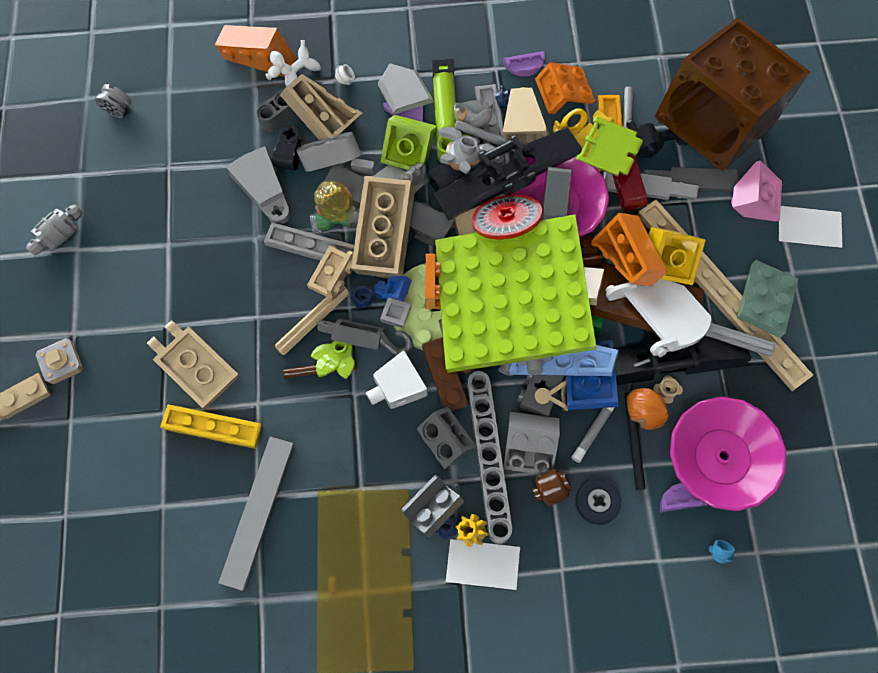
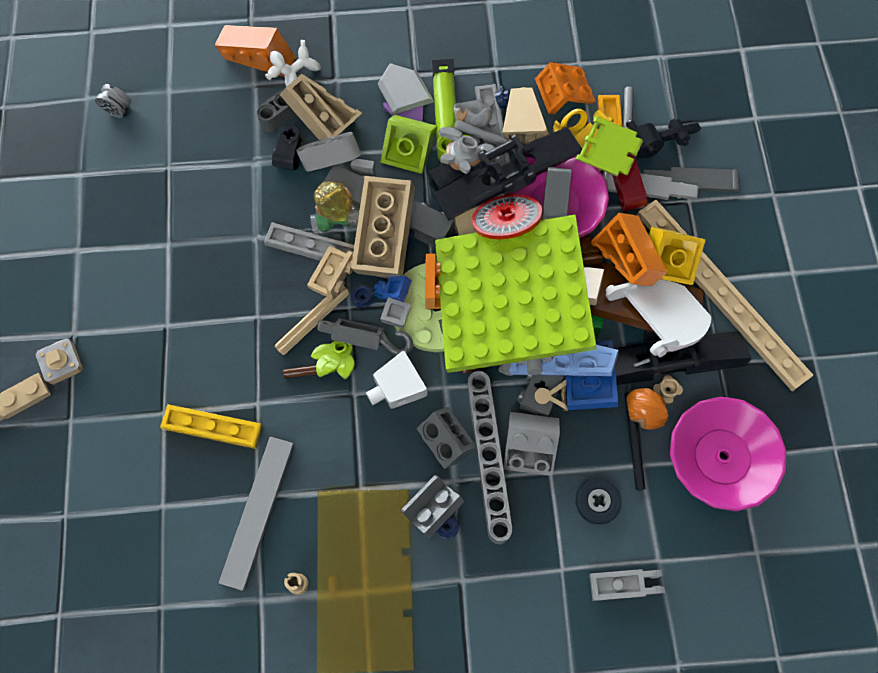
(54, 229): light grey piece -> none
(193, 365): tan tile -> none
(258, 180): light grey piece -> none
(296, 583): none -> tan pin
(344, 74): white plate -> none
(414, 174): light grey hinge -> none
(447, 384): reddish brown plate -> none
(464, 530): yellow gear -> none
(483, 565): white sticker -> none
(525, 64): medium lavender tile -> none
(552, 487): reddish brown head -> none
(591, 434): light grey bar -> none
(623, 584): none -> light grey hinge
(678, 498): medium lavender tile -> none
(722, 551): dark azure plate -> none
(730, 93): reddish brown piece -> none
(740, 339): light grey axle -> none
(758, 194): bright pink slope -> none
(767, 298): sand green plate -> none
(810, 226): white sticker -> none

